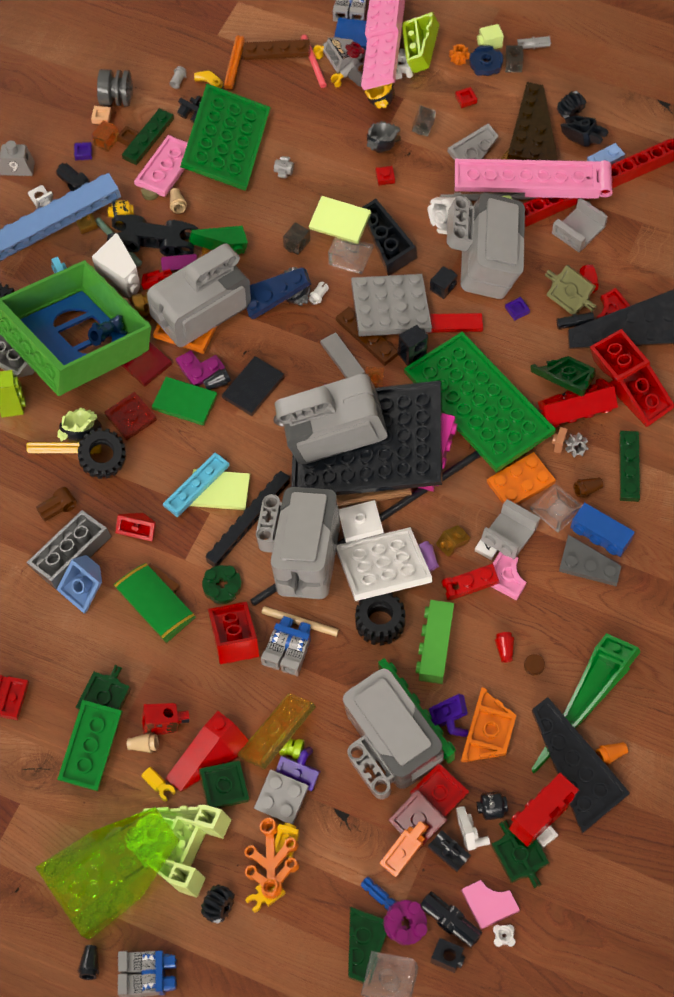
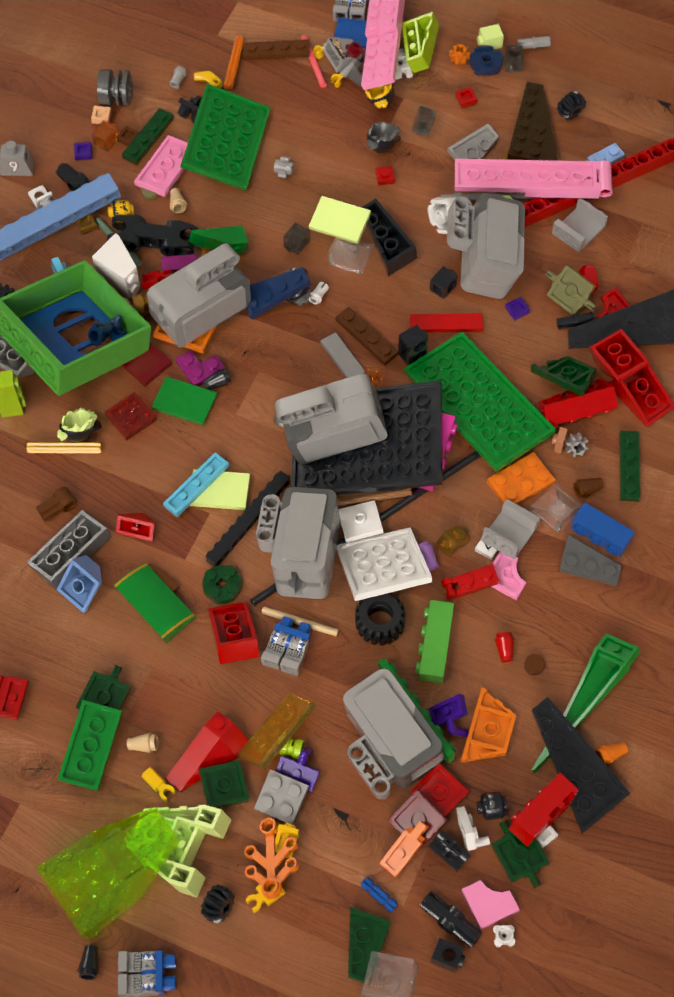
(96, 438): black tyre -> none
(162, 718): red torso -> none
(253, 386): black tile -> none
(390, 304): light grey plate -> none
(416, 917): magenta plate -> none
(583, 130): black hinge -> none

